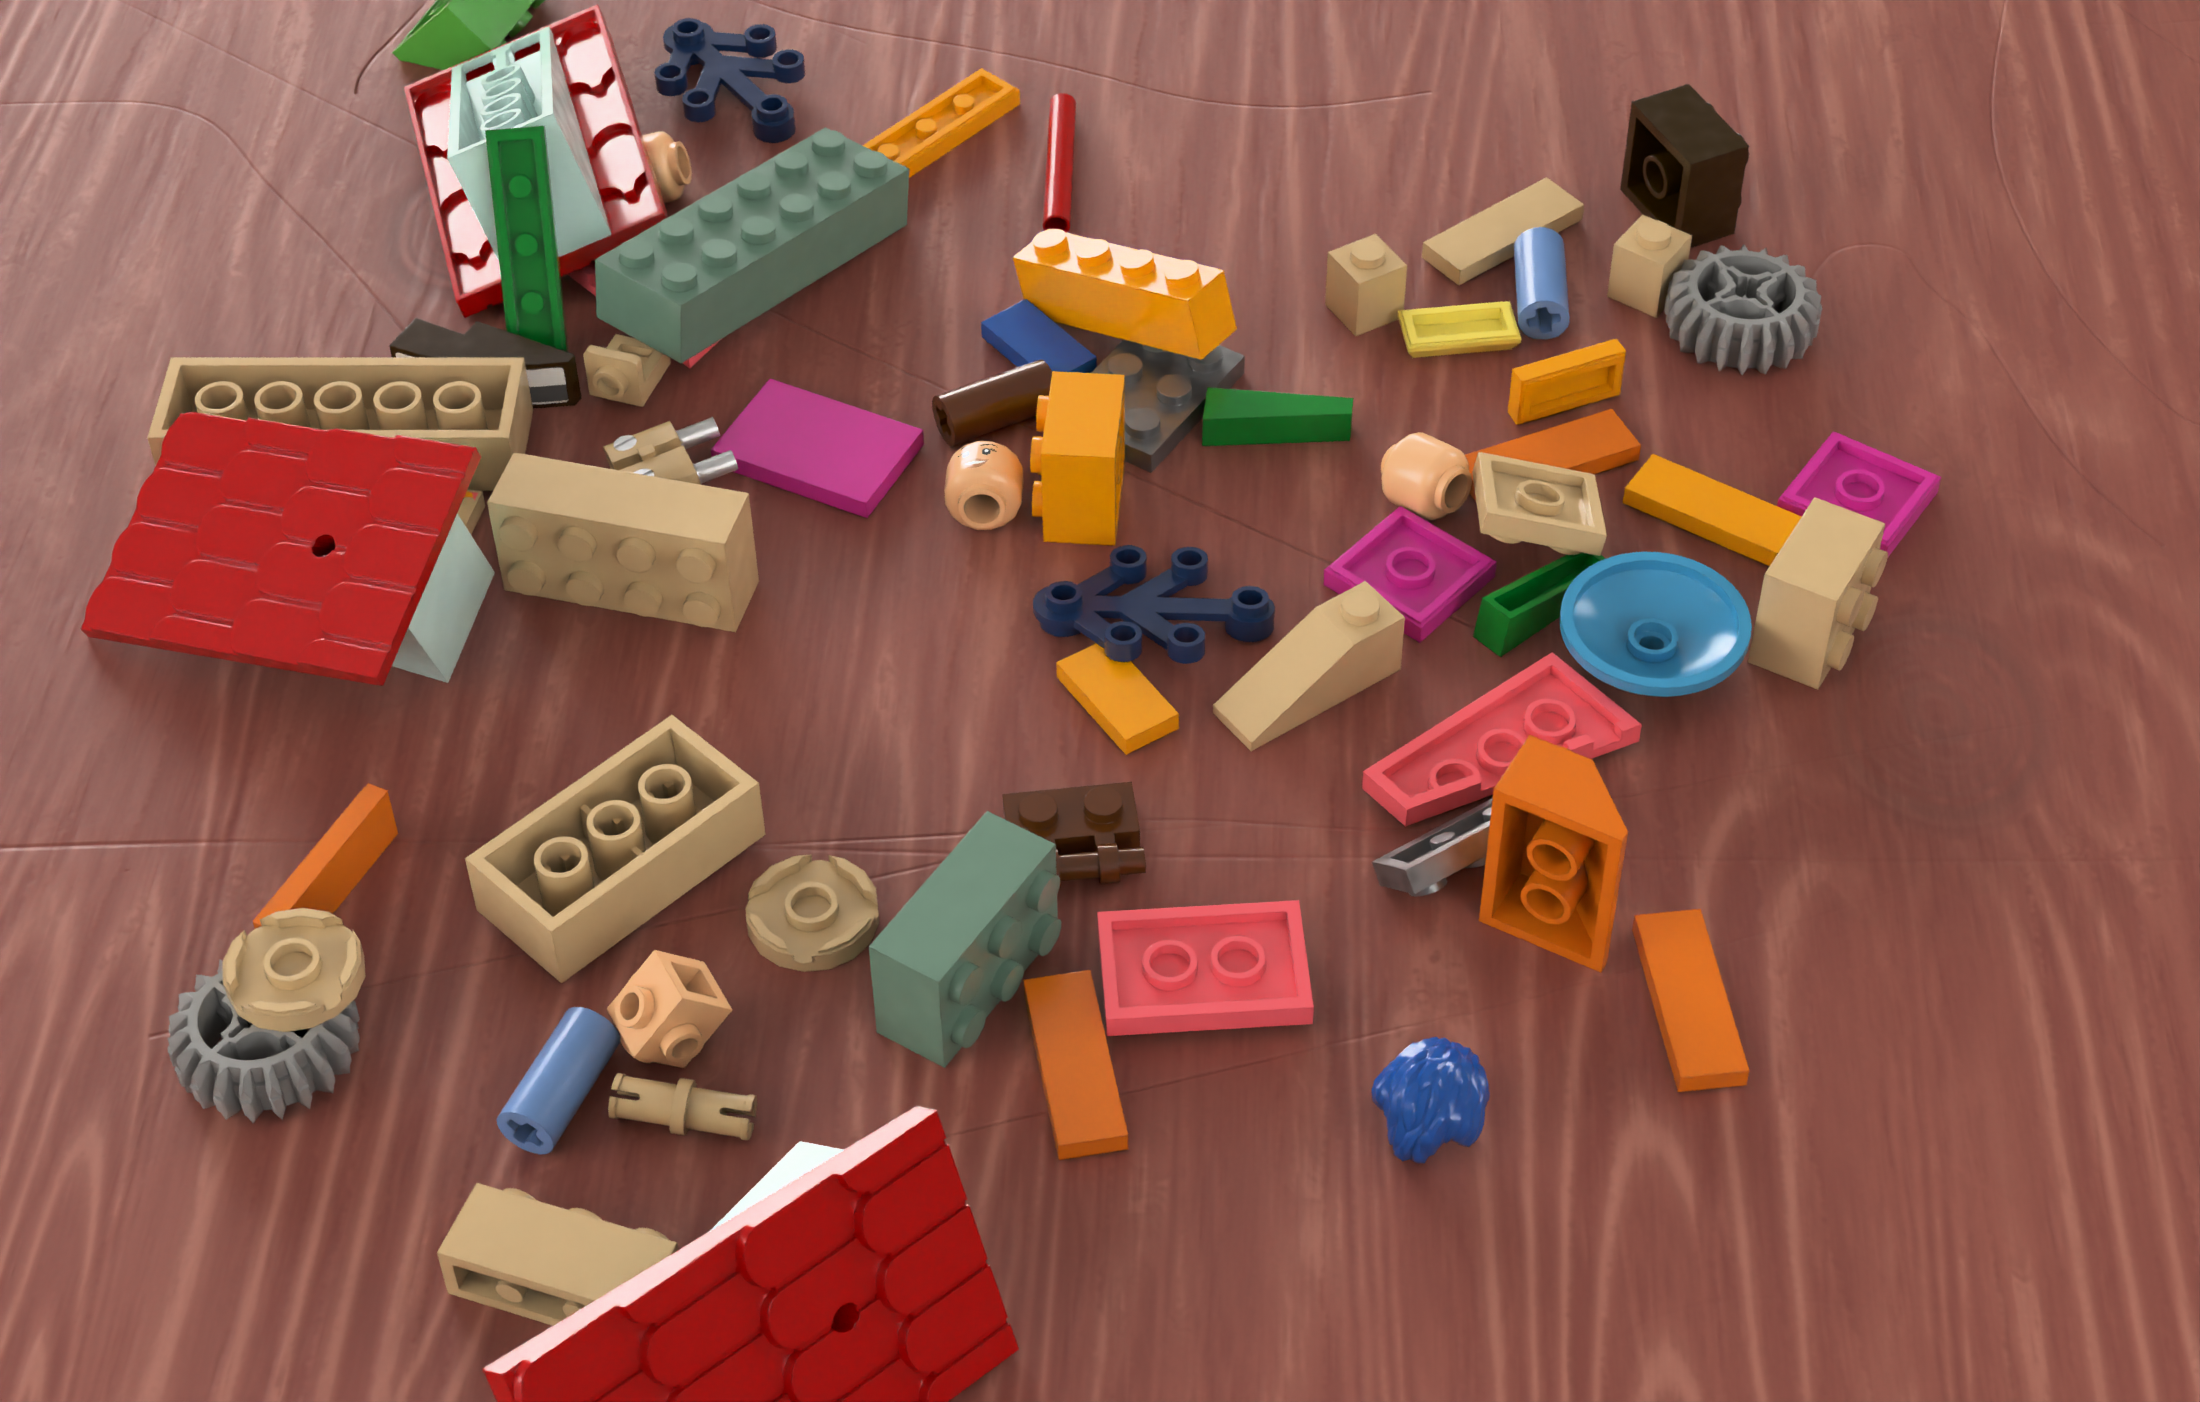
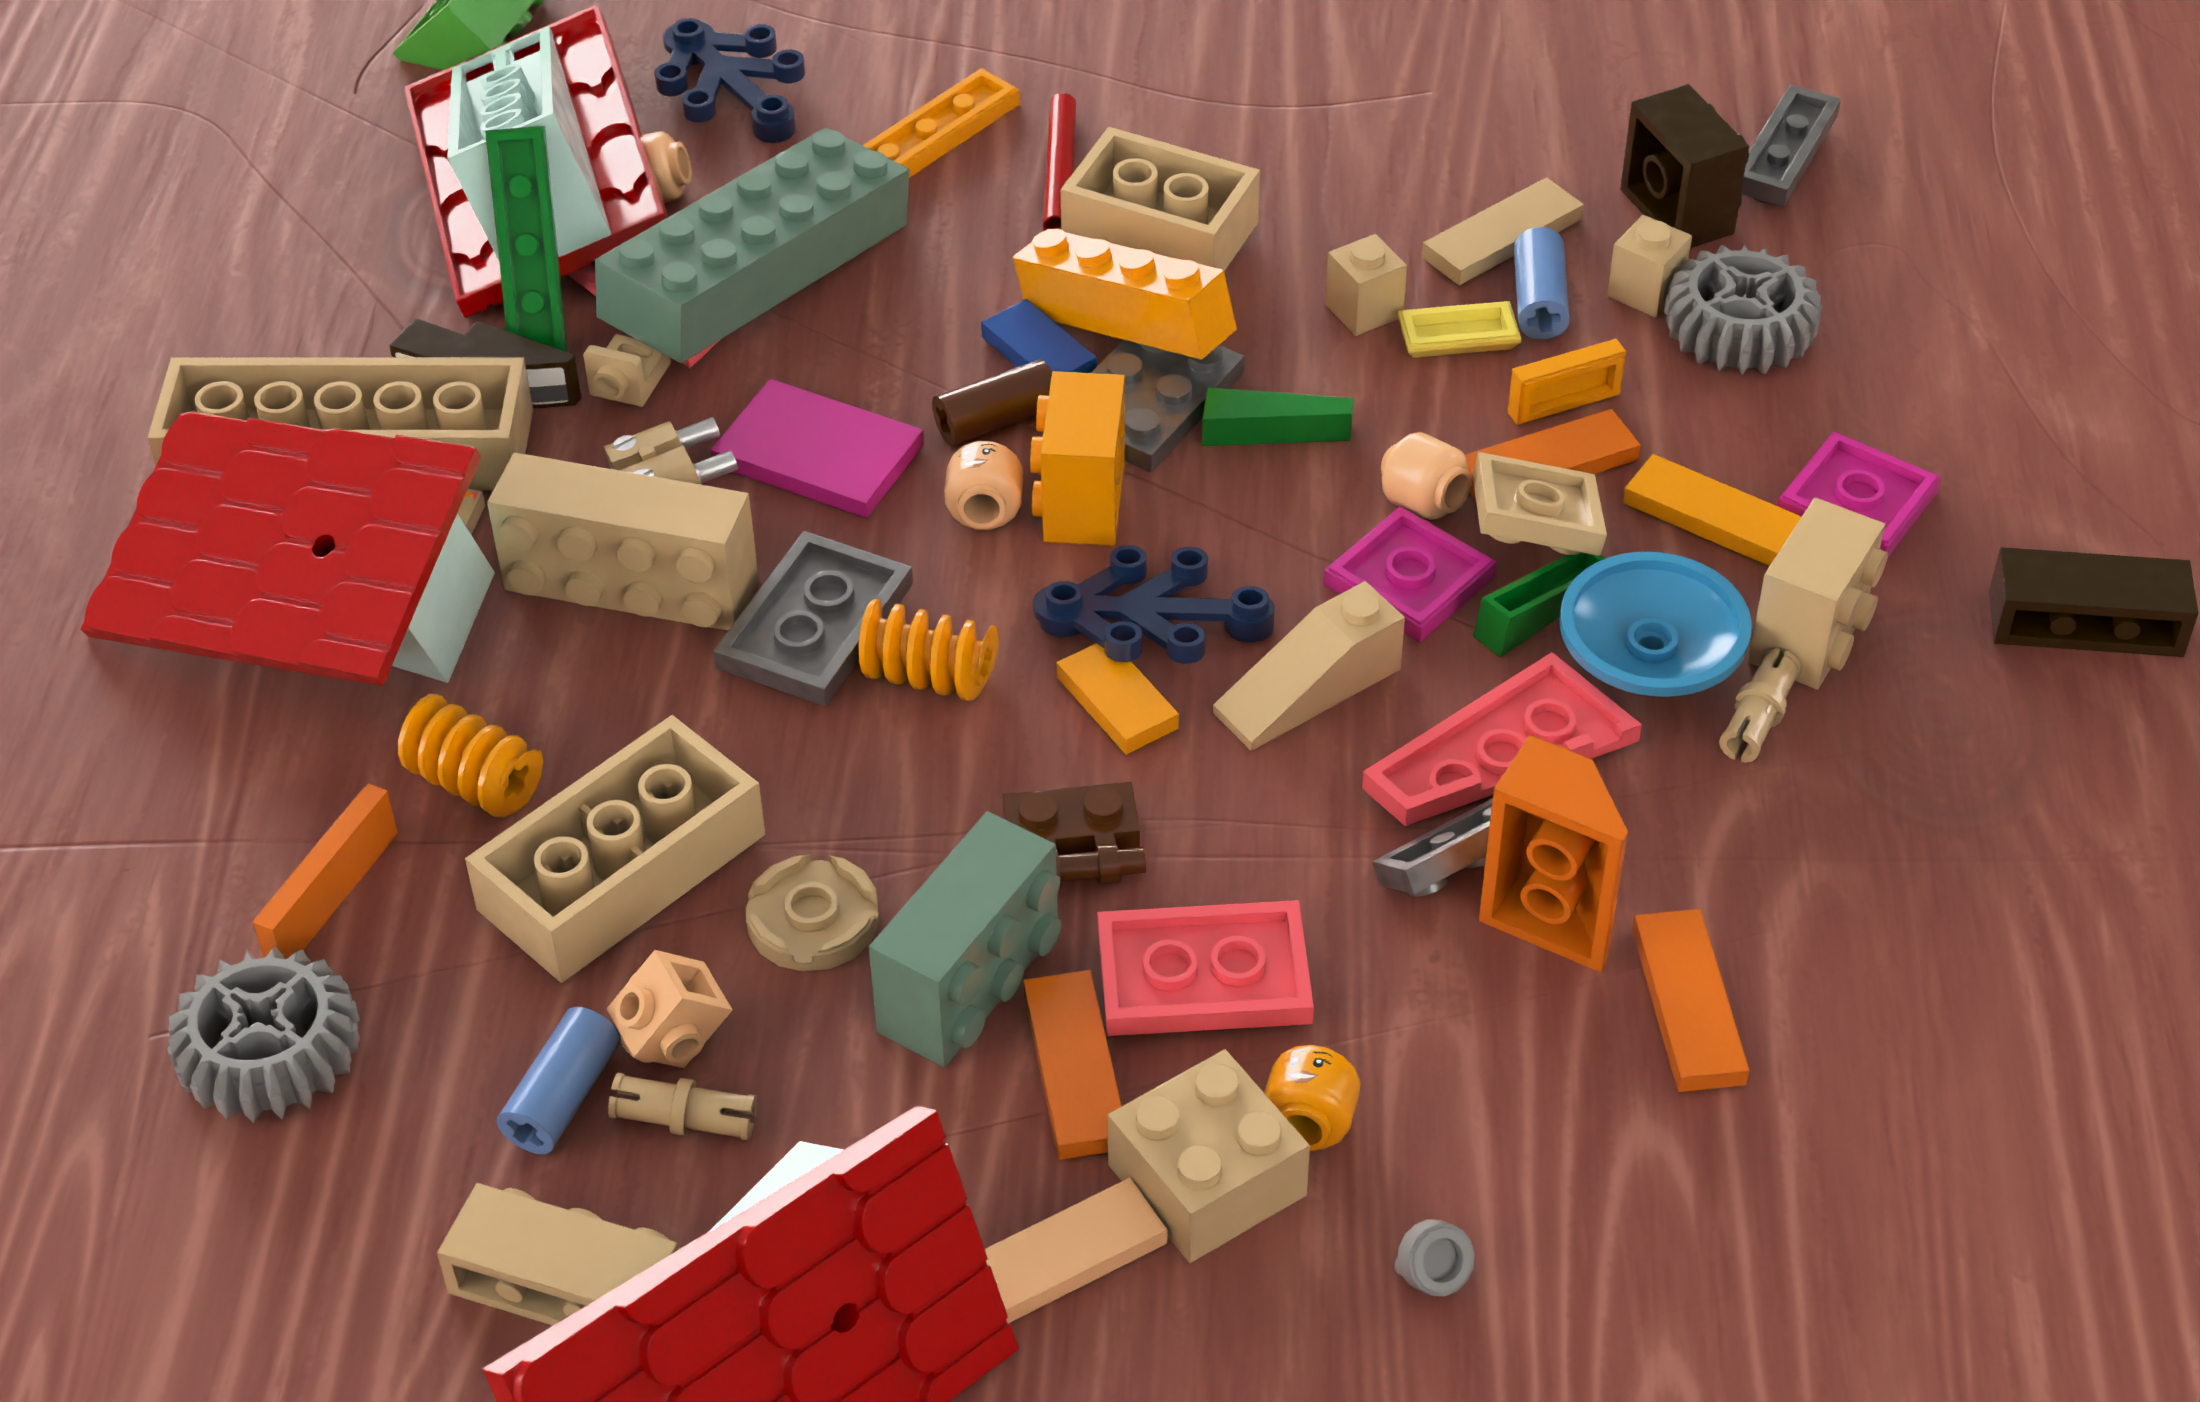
(294, 970): tan tile -> none
(469, 756): none -> light orange piece
(808, 617): none -> flat silver plate
(926, 654): none -> light orange piece
(1074, 1248): none -> light nougat tile
(1161, 199): none -> tan brick
(1209, 1154): none -> tan brick
(1315, 1093): none -> light orange head
(1432, 1097): blue hair -> none
(1435, 1257): none -> light grey tile
(1760, 705): none -> tan pin
(1788, 144): none -> flat silver plate
(2092, 602): none -> dark brown brick

